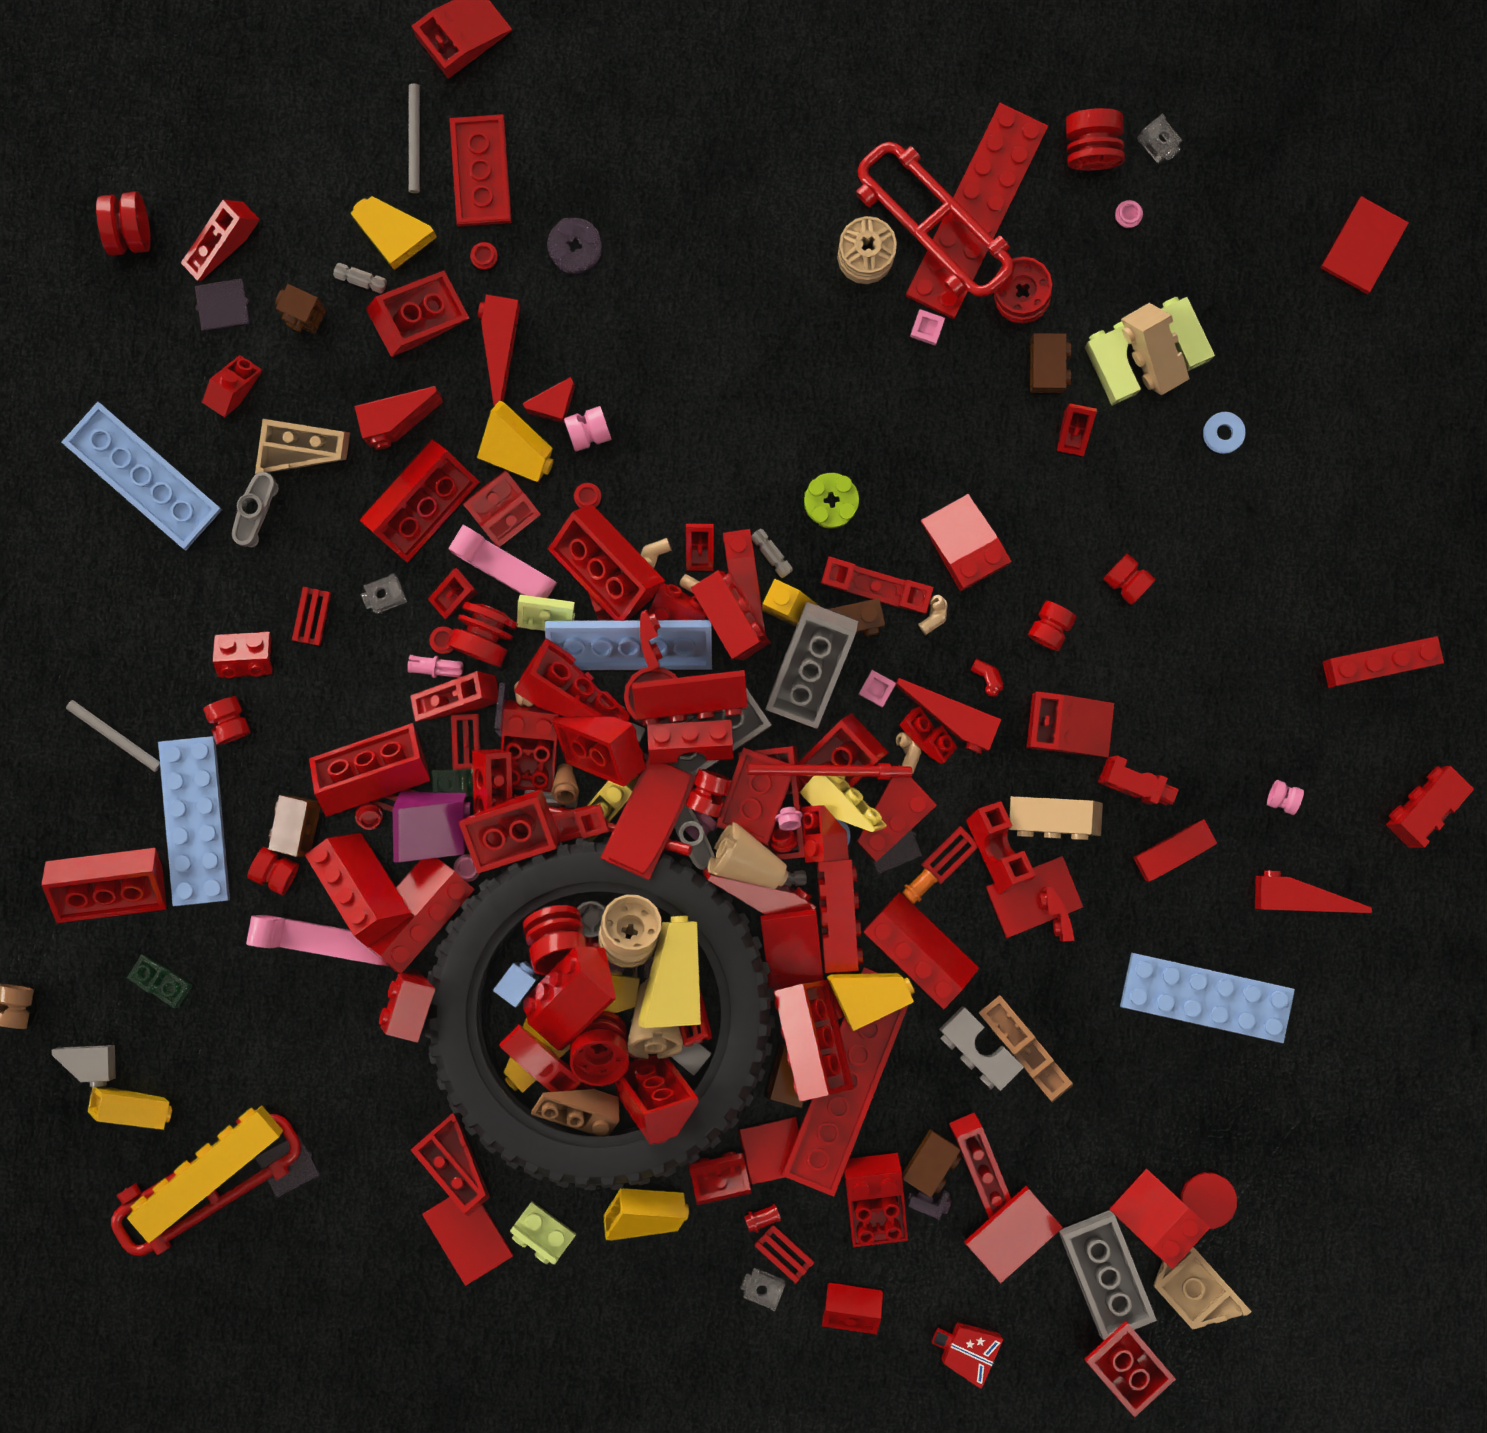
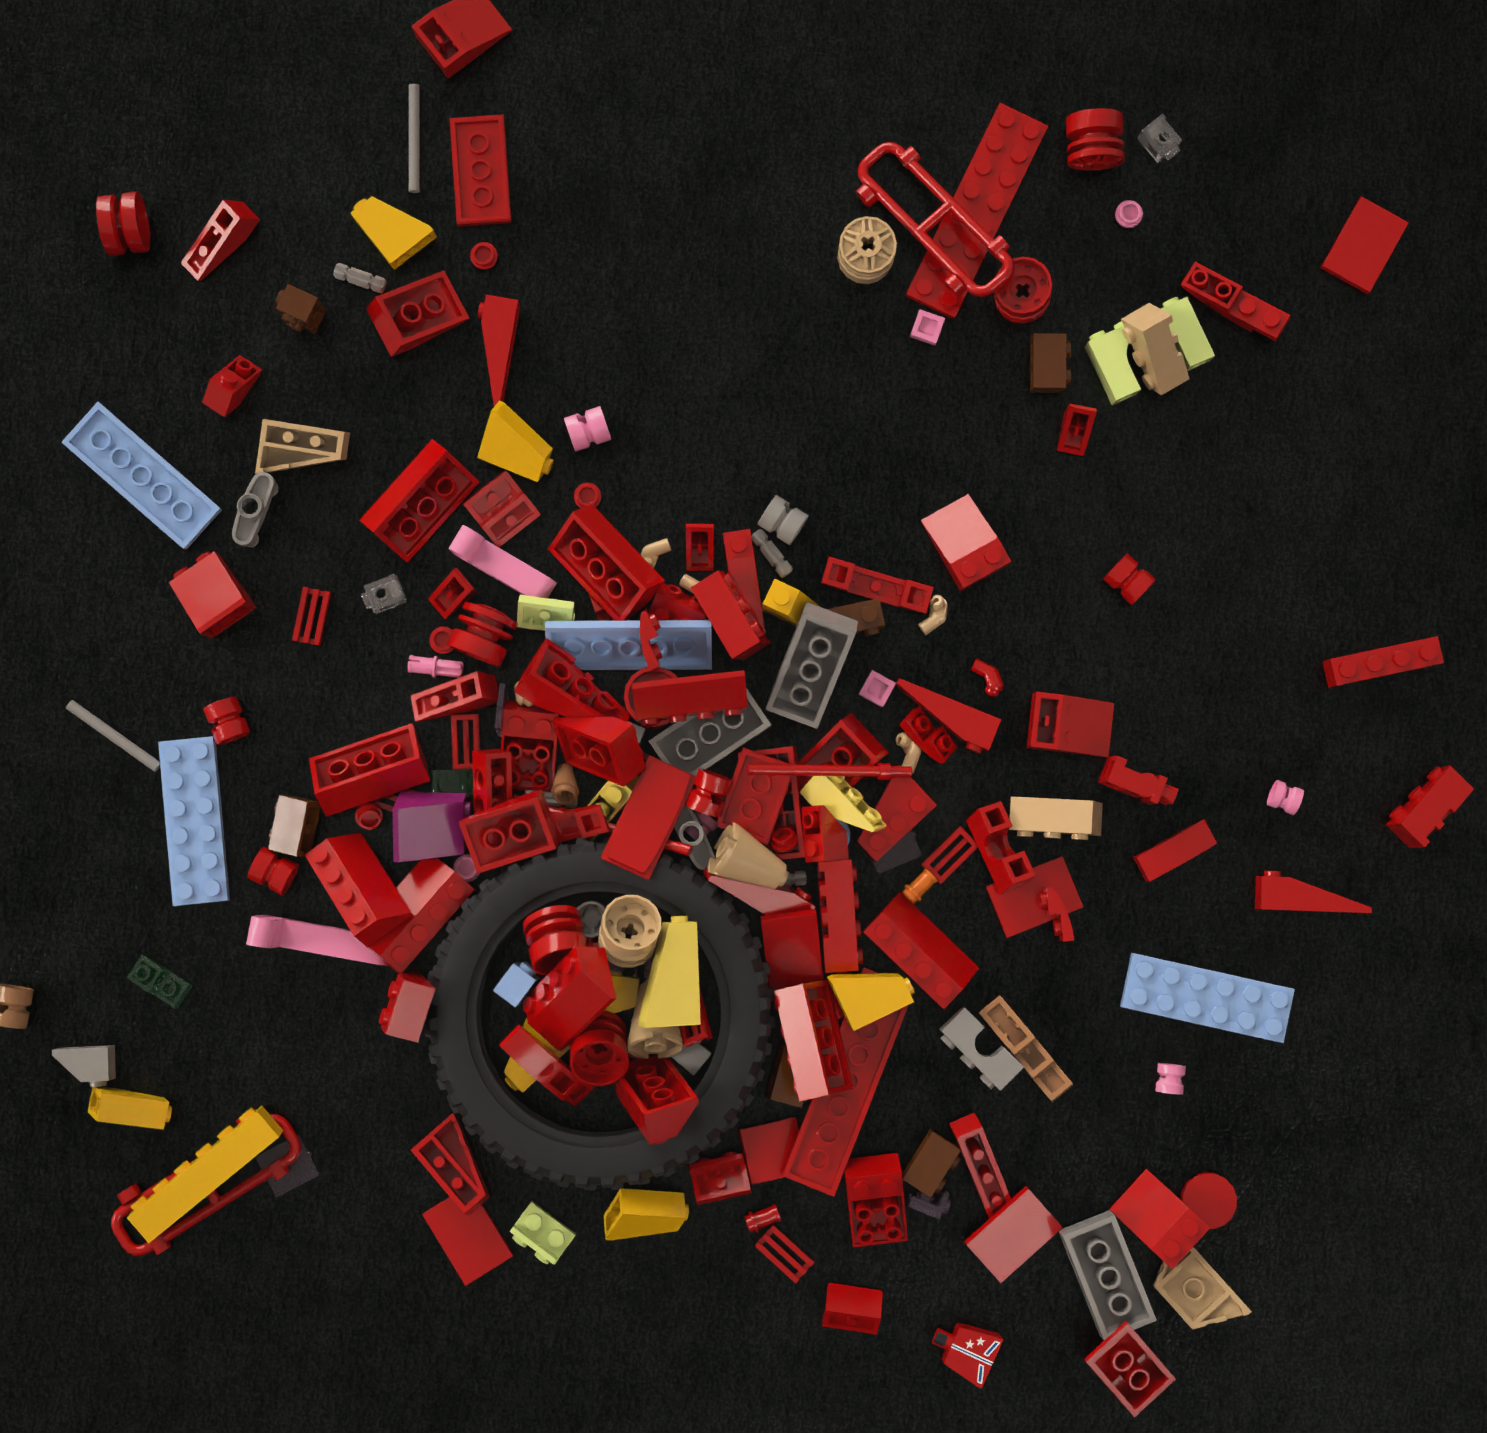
(104, 885): red slope -> none
(211, 594): none -> slope
(222, 304): piece -> none
(242, 654): bracket -> none
(393, 417): red slope -> none
(552, 403): red slope -> none
(580, 1109): medium nougat slope -> none
(582, 258): plate -> none
(704, 737): red arch -> none
(773, 1284): clear brick -> none
(782, 519): none -> light grey wheel
(789, 819): bright pink plate -> none
(840, 487): lime plate -> none
(1053, 623): red wheel -> none
(1170, 1078): none -> bright pink wheel
(1227, 419): light blue piece -> none
(1234, 303): none -> red slope

